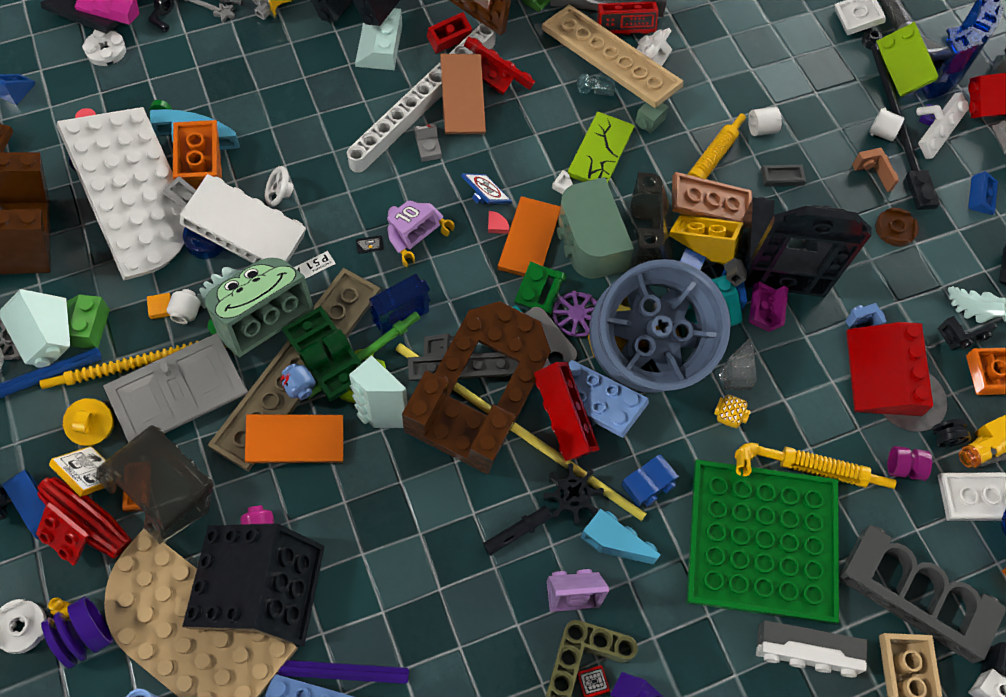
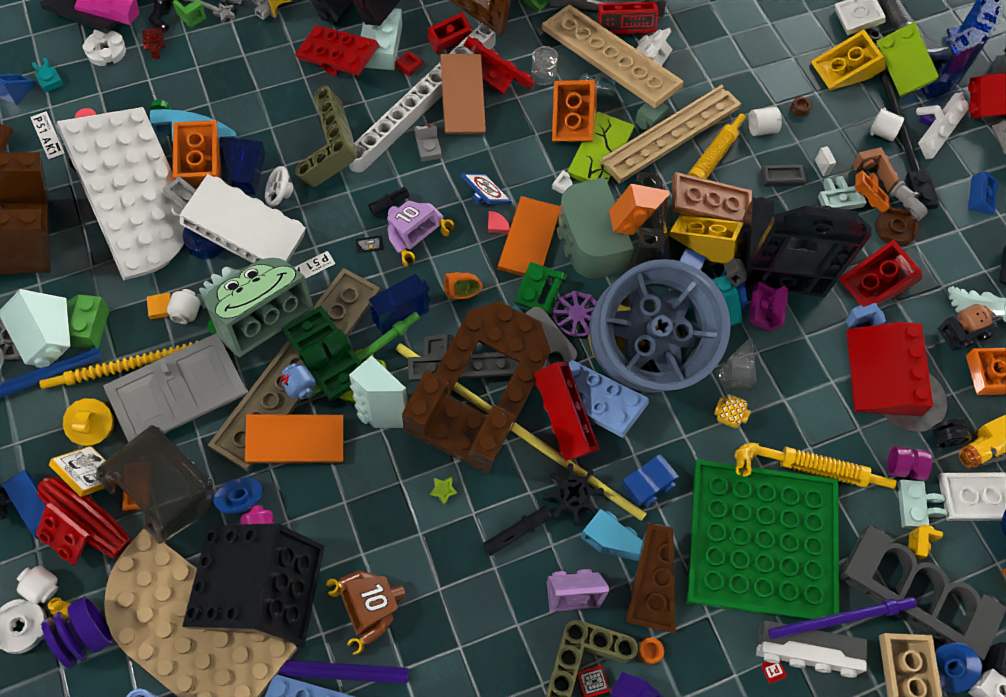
(37, 585): none -> white head
(47, 76): none -> teal plate
(47, 135): none -> white sticker
(154, 40): none -> clear red plate
(190, 14): none -> bright green panel
(238, 495): none -> blue dish
(244, 162): none -> clear blue slope
(337, 50): none -> red plate
(340, 145): none -> olive beam
(368, 604): none -> dark orange torso
(388, 201): none -> black axle
(408, 63): none -> red tile
(443, 489): none -> lime piece
(461, 285): none -> rock
(544, 65): none -> clear wheel
(574, 110): none -> orange slope
(635, 208): none -> orange slope
(650, 651): none -> orange tile
(653, 585): none -> reddish brown wing
(670, 134): none -> tan plate
(773, 671): none -> red sticker
(801, 106): none -> reddish brown tile
(825, 161): none -> white tile
(842, 197): none -> light aqua hinge
(850, 62): none -> yellow slope
(869, 187): none -> orange hinge
(882, 275): none -> red slope
(888, 607): none -> dark purple bar
(910, 200): none -> light grey connector
(914, 502): none -> light aqua hinge
(920, 540): none -> yellow bracket
(963, 673): none -> blue dish
(975, 317): none -> nougat head

